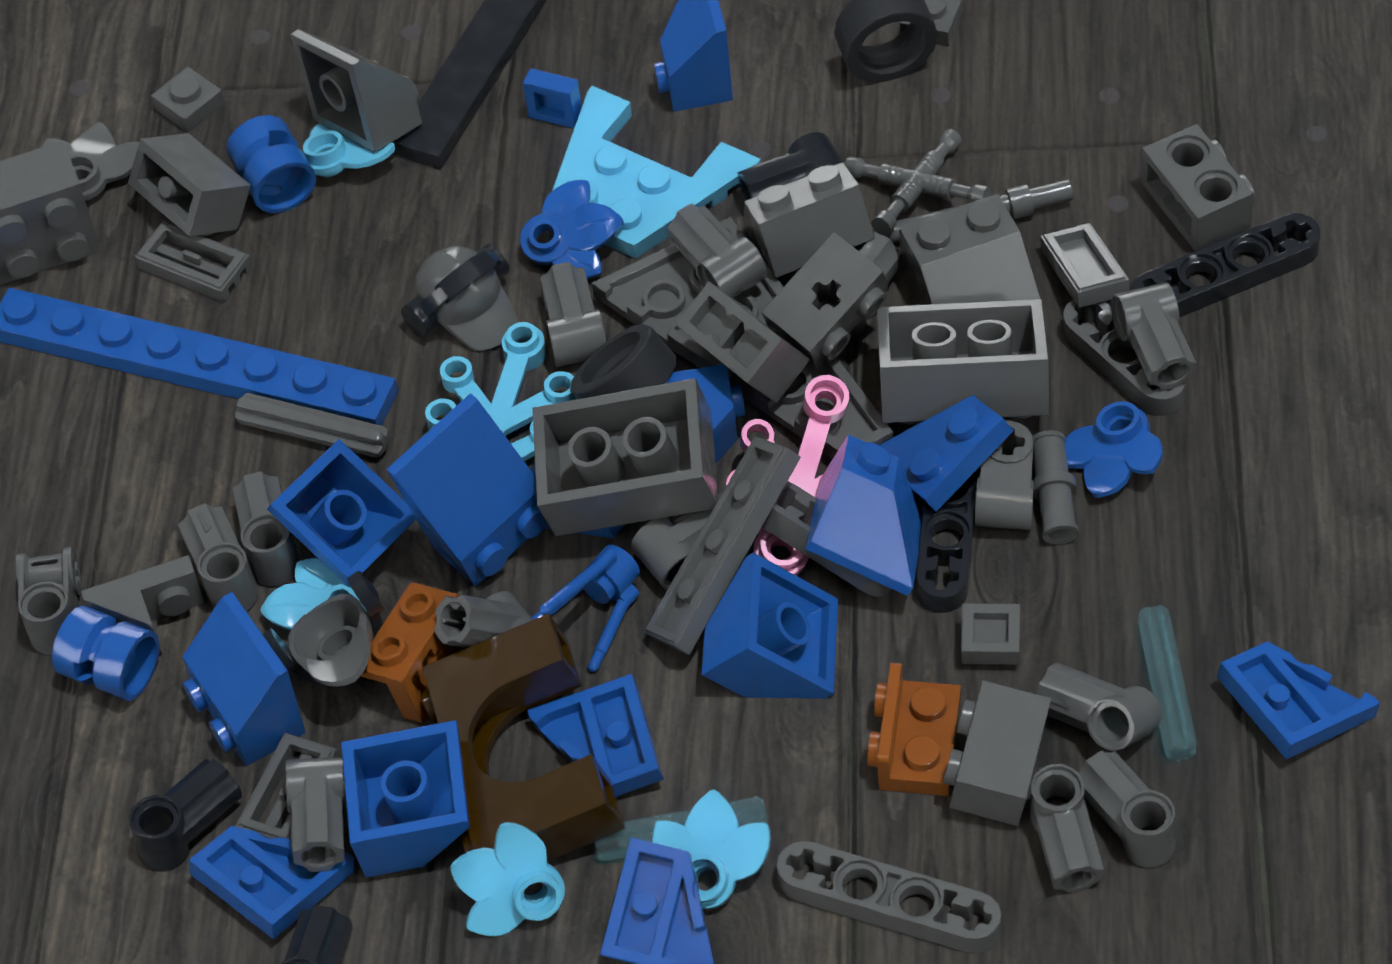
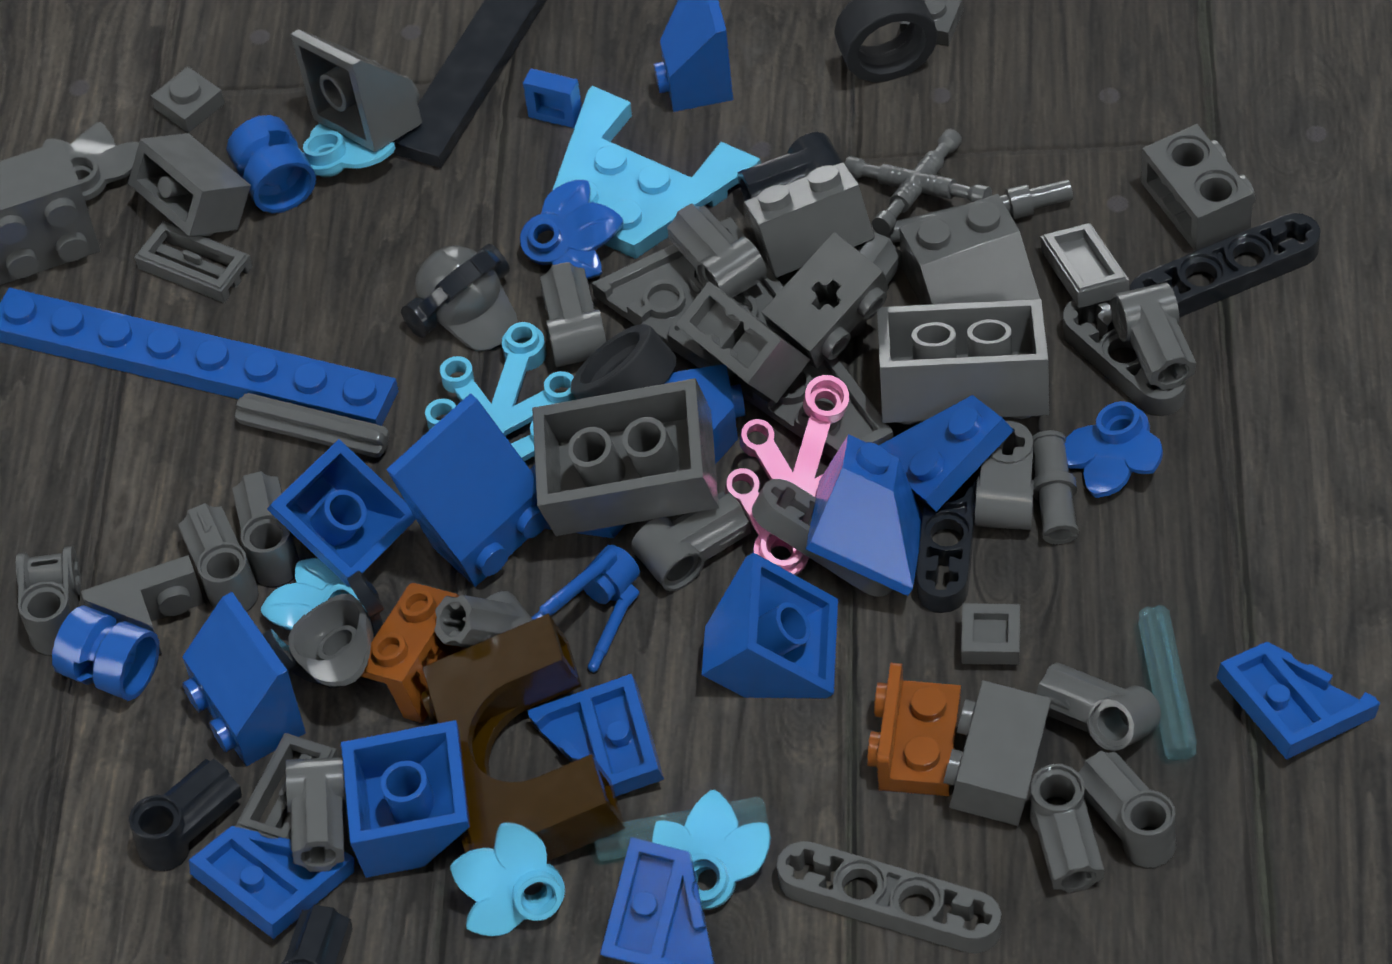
(722, 544): dark grey tile -> none

